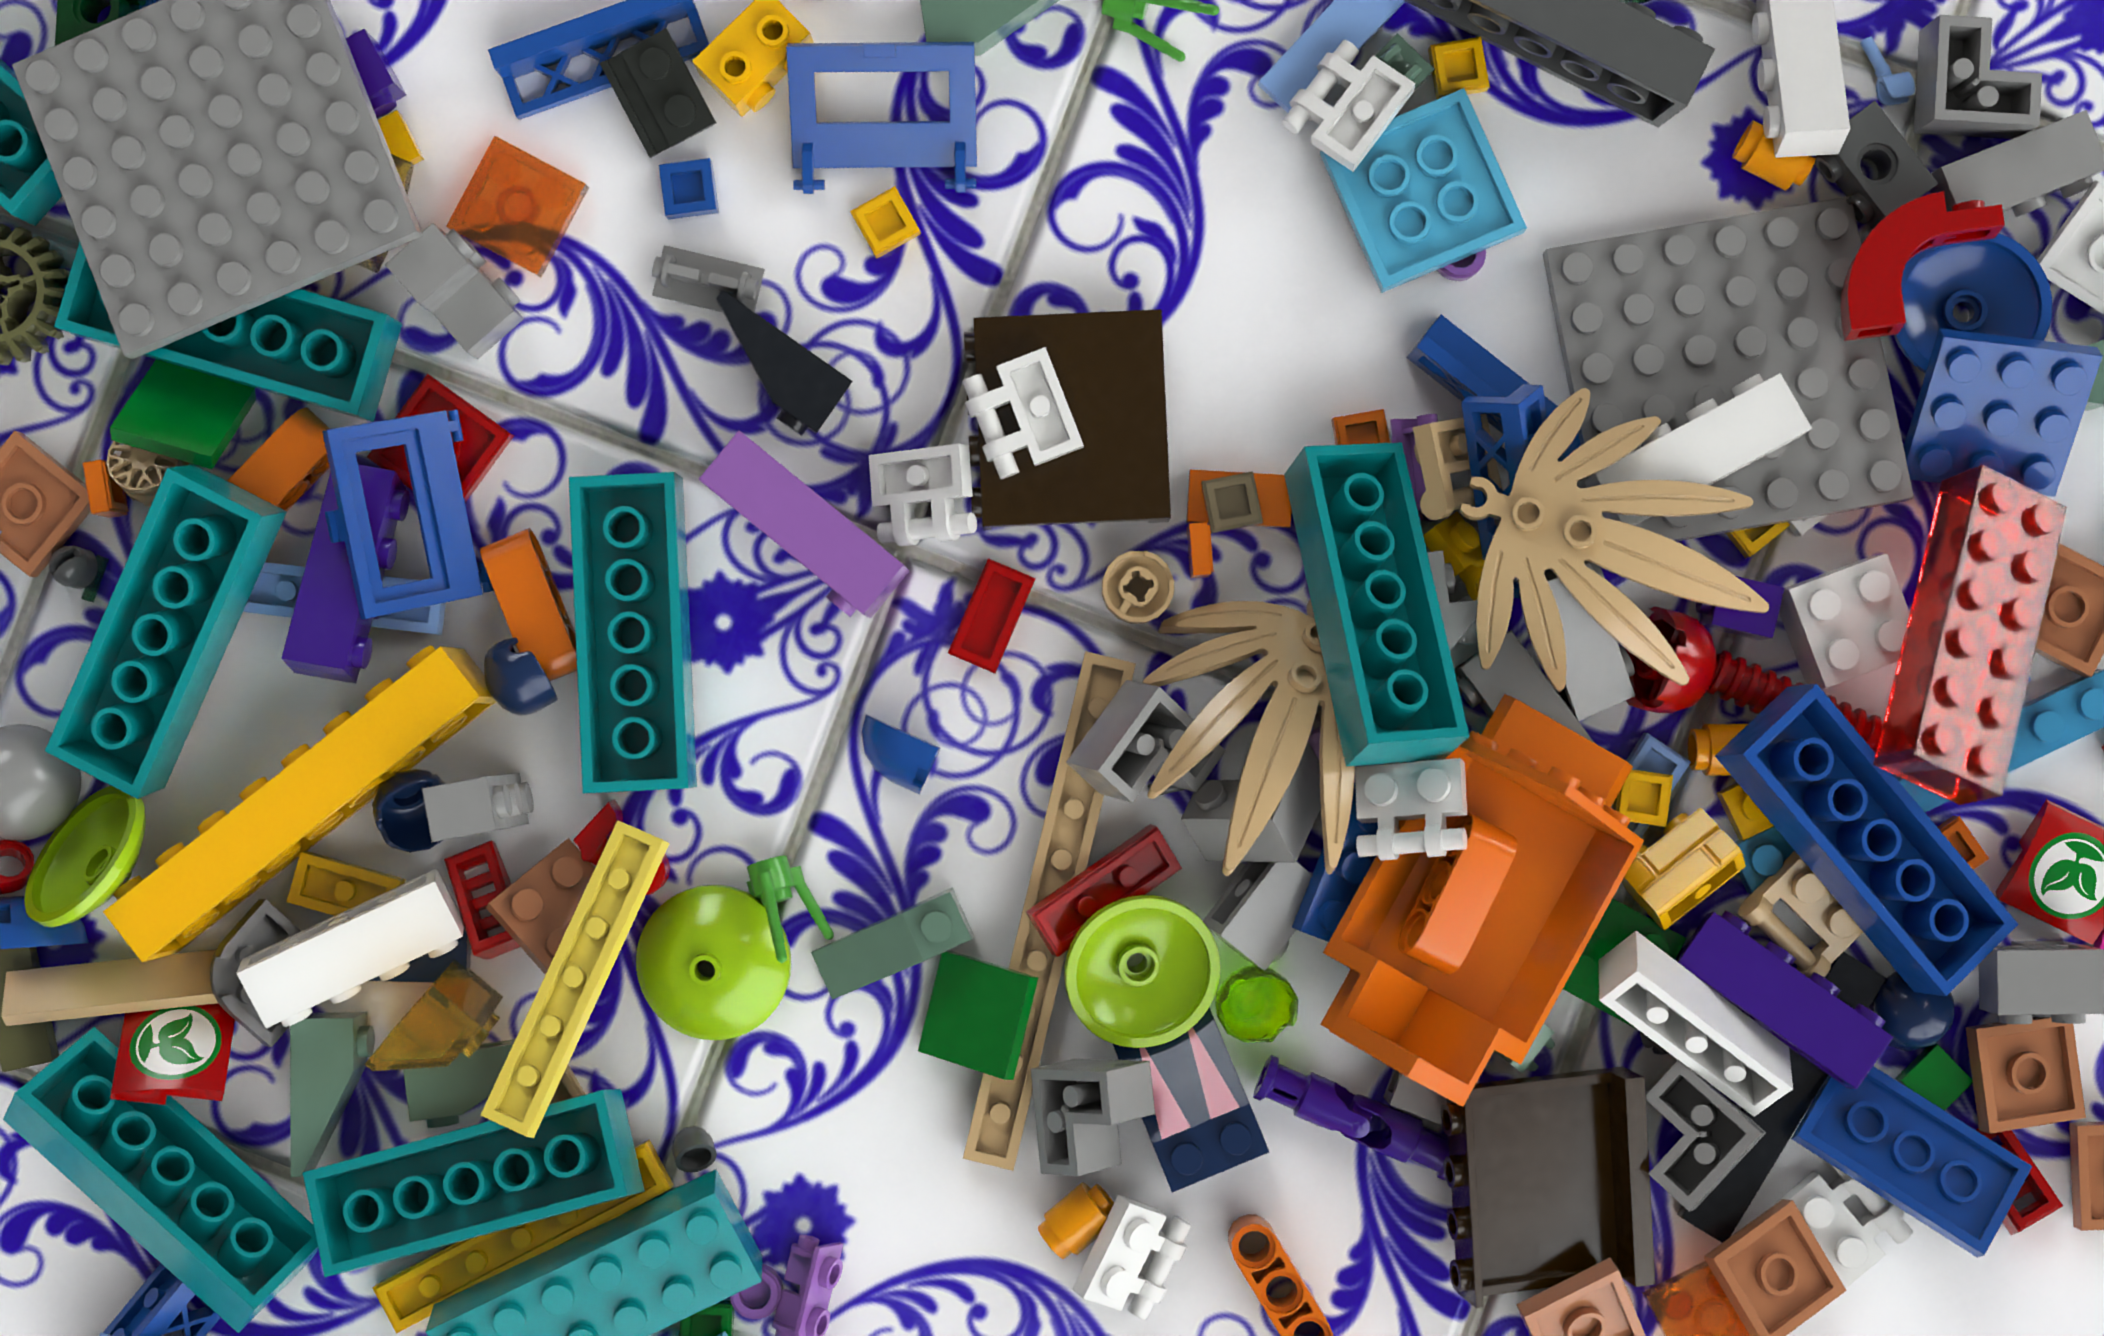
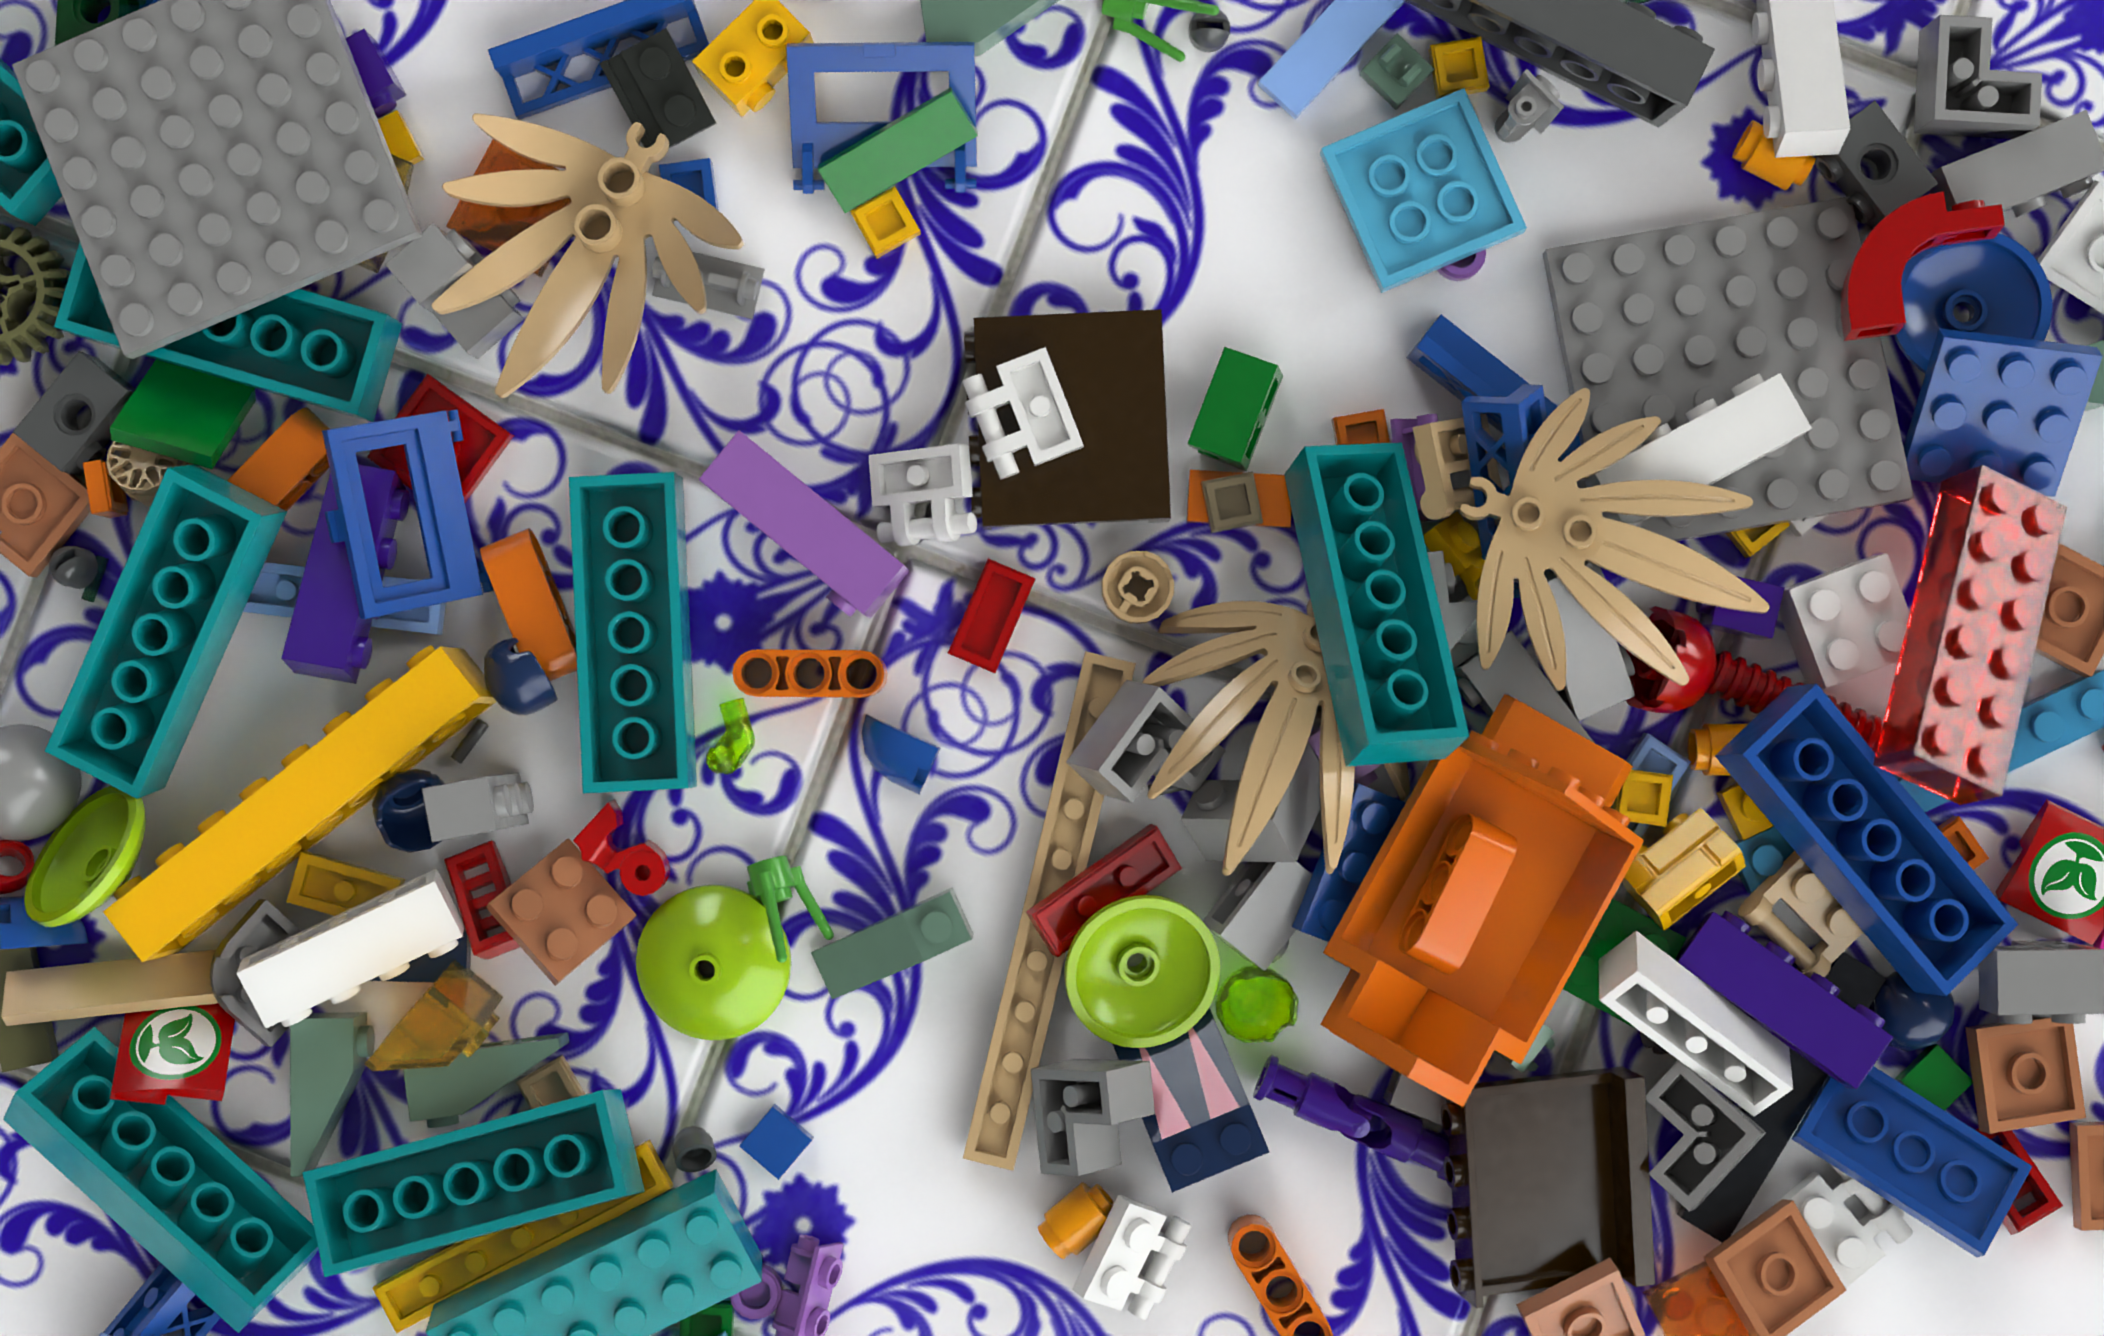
(52, 421): none -> dark grey brick
(469, 741): none -> dark grey piece
(574, 979): light yellow plate -> none
(610, 215): none -> tan plant
(736, 741): none -> clear neon green arm
(776, 1141): none -> blue tile
(785, 667): none -> orange beam
(790, 373): black slope -> none
(898, 150): none -> green tile
(978, 1015): green tile -> none
(1199, 550): orange tile -> none
(1209, 38): none -> dark grey hinge
(1235, 408): none -> green hinge
(1359, 115): white plate -> none
(1410, 792): white plate -> none
(1531, 105): none -> light grey hinge
(1890, 87): light blue hand -> none

